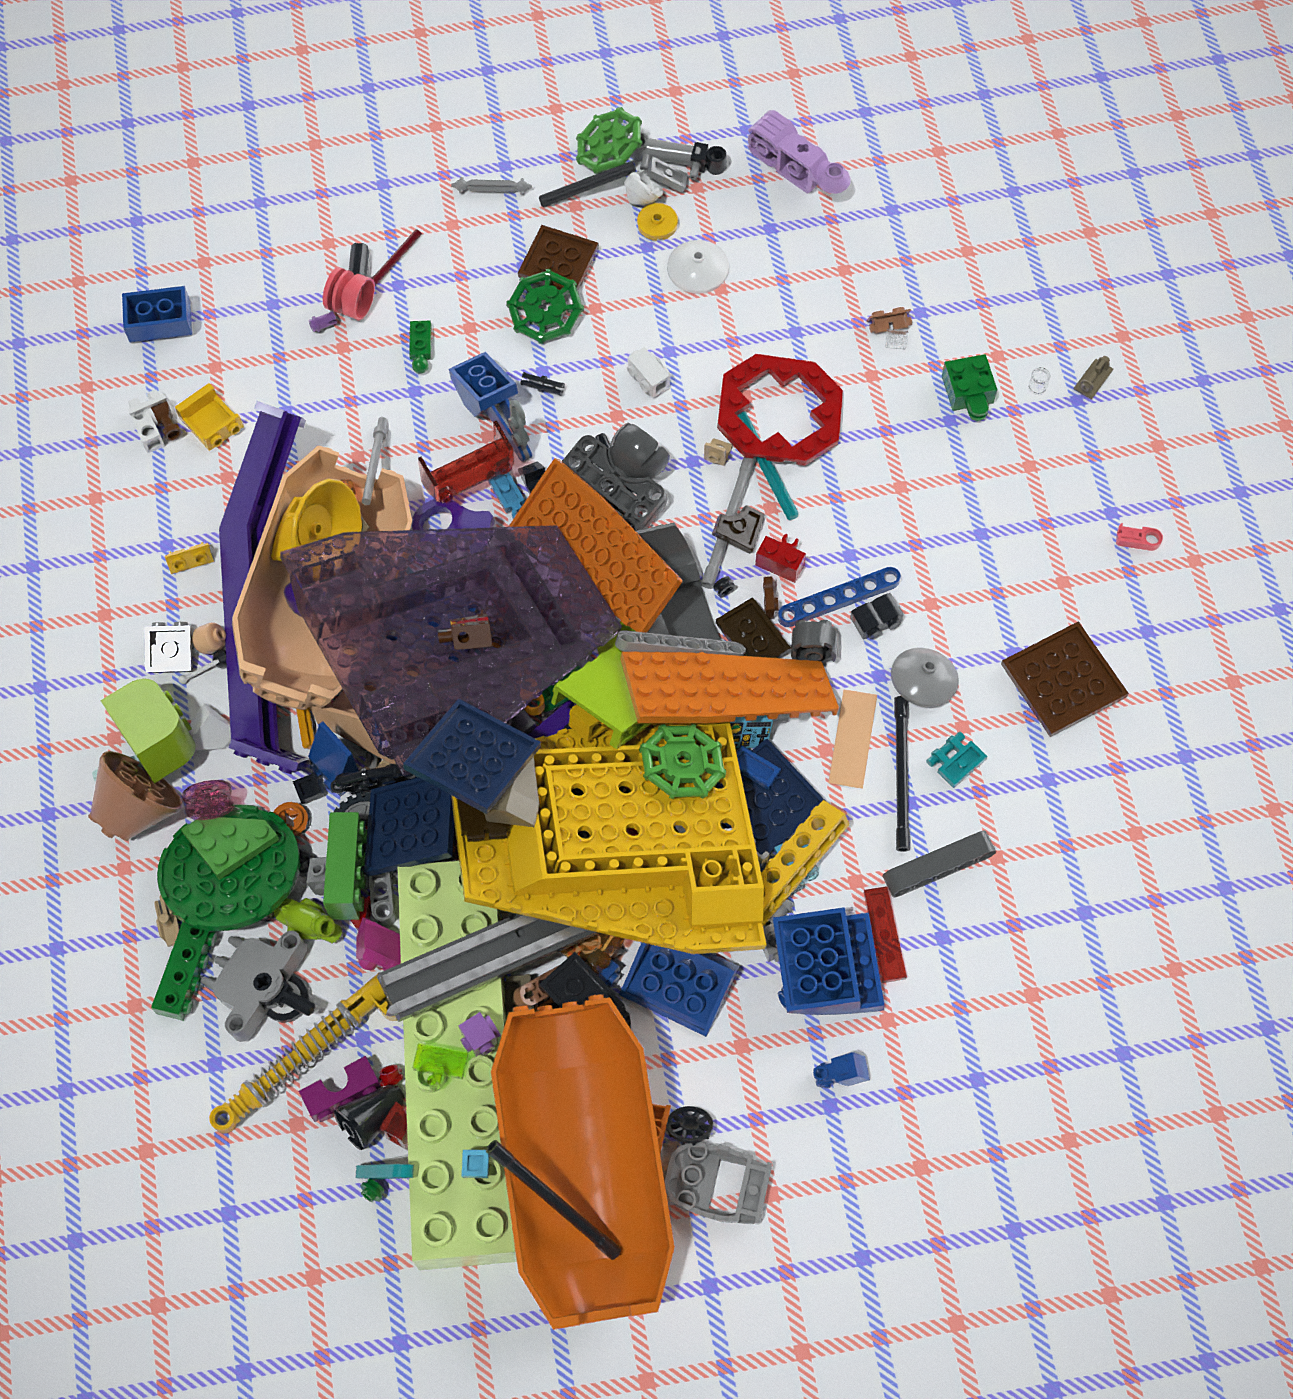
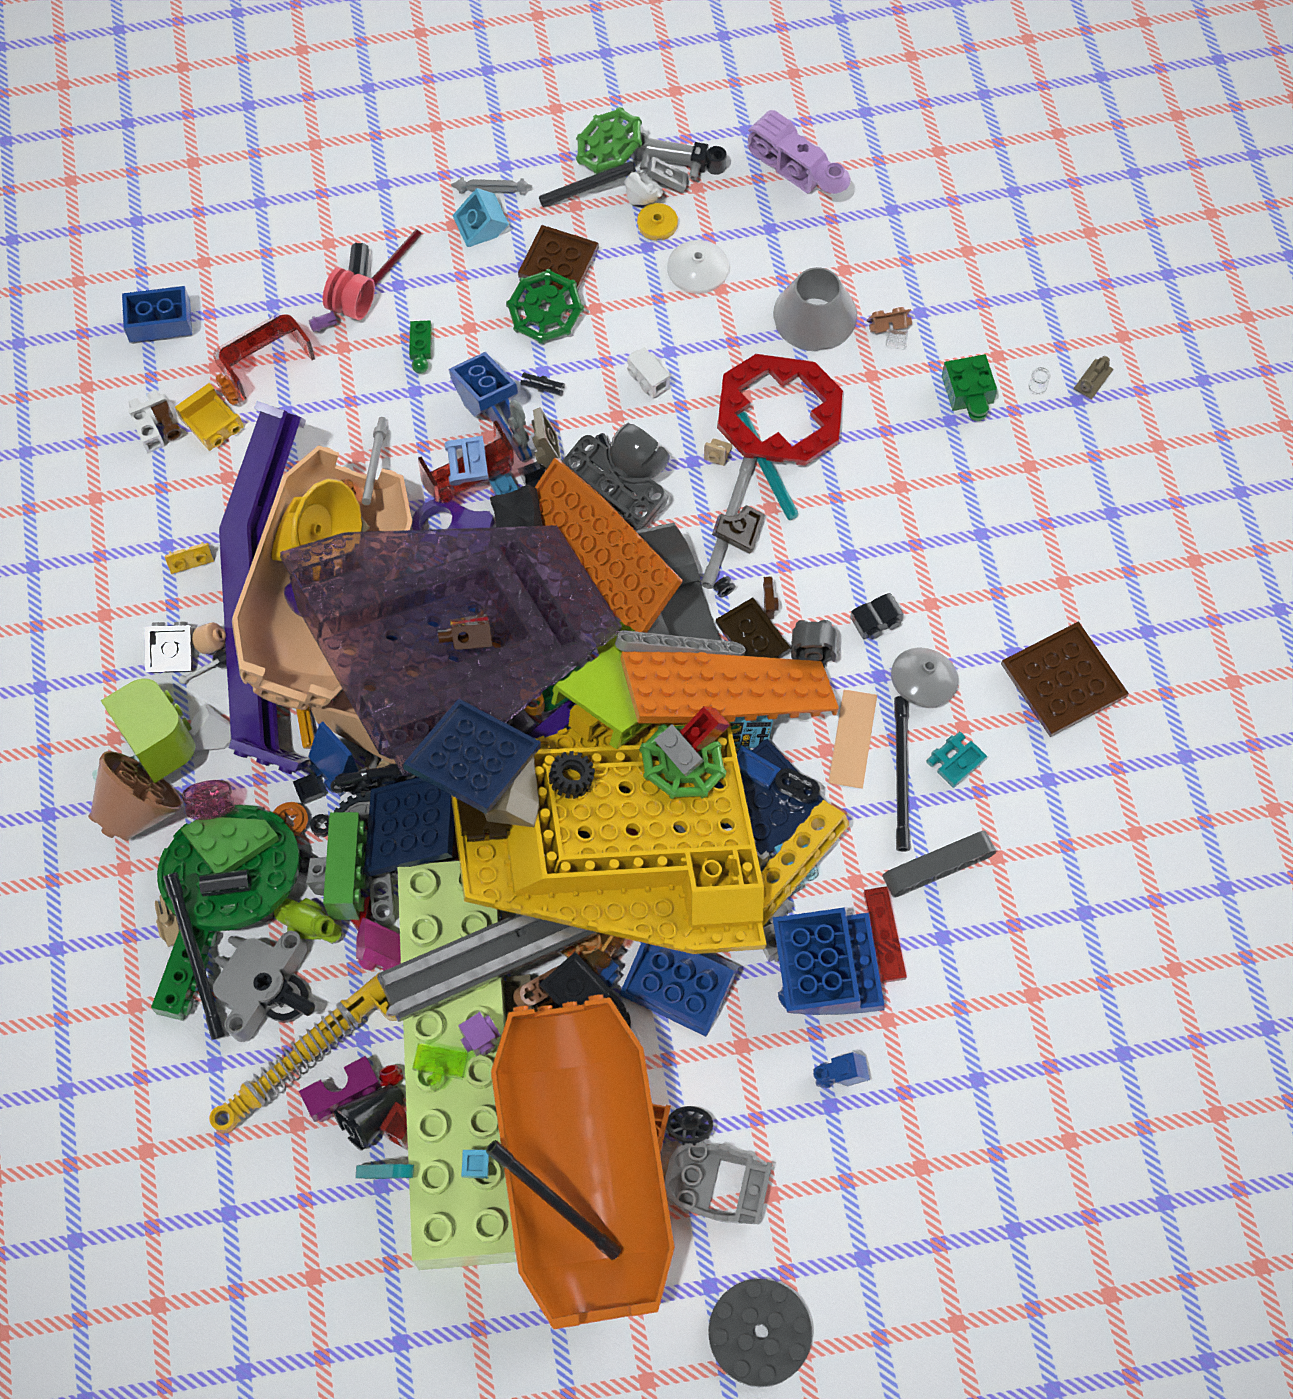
(212, 1017): none -> black piece
(225, 882): none -> black axle
(227, 388): none -> orange gear
(255, 339): none -> clear red windscreen
(320, 818): none -> black bush
(372, 1190): green plate -> none
(474, 460): none -> light blue plate
(480, 218): none -> medium azure slope
(517, 508): none -> black brick
(544, 439): none -> dark tan plate
(574, 763): none -> black tyre
(679, 750): none -> light grey plate
(704, 728): none -> red slope
(754, 1360): none -> dark grey plate
(781, 558): red brick -> none
(798, 785): none -> black plate
(815, 325): none -> light grey cone
(840, 599): blue beam -> none
(1136, 537): coral piece -> none

